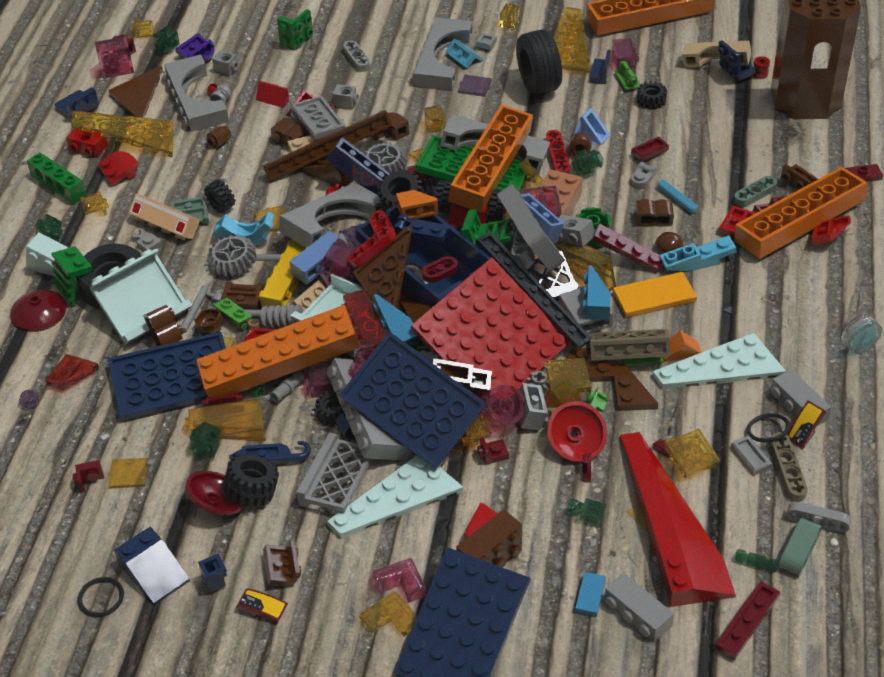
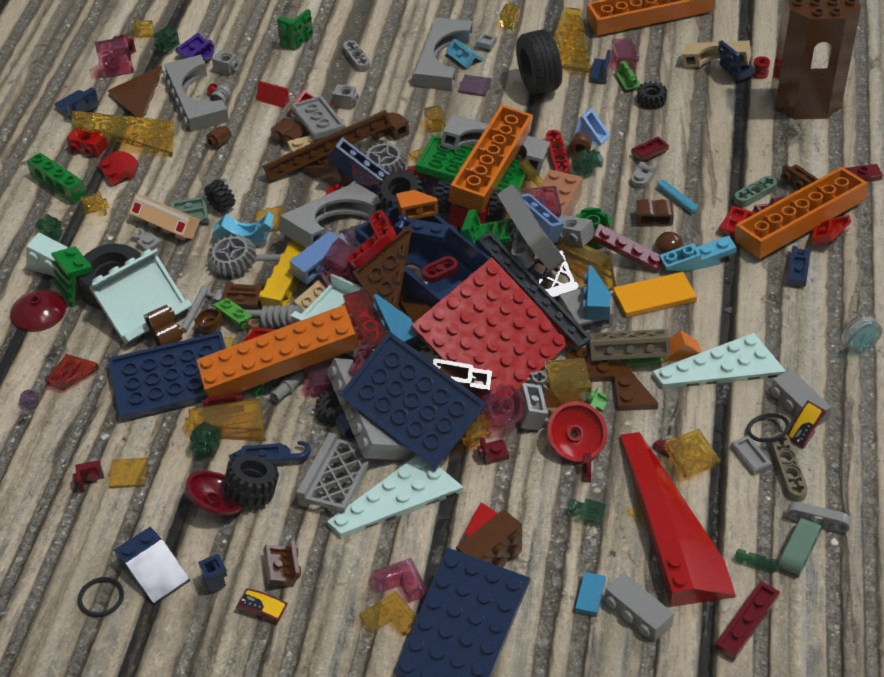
(798, 266): none -> dark blue plate

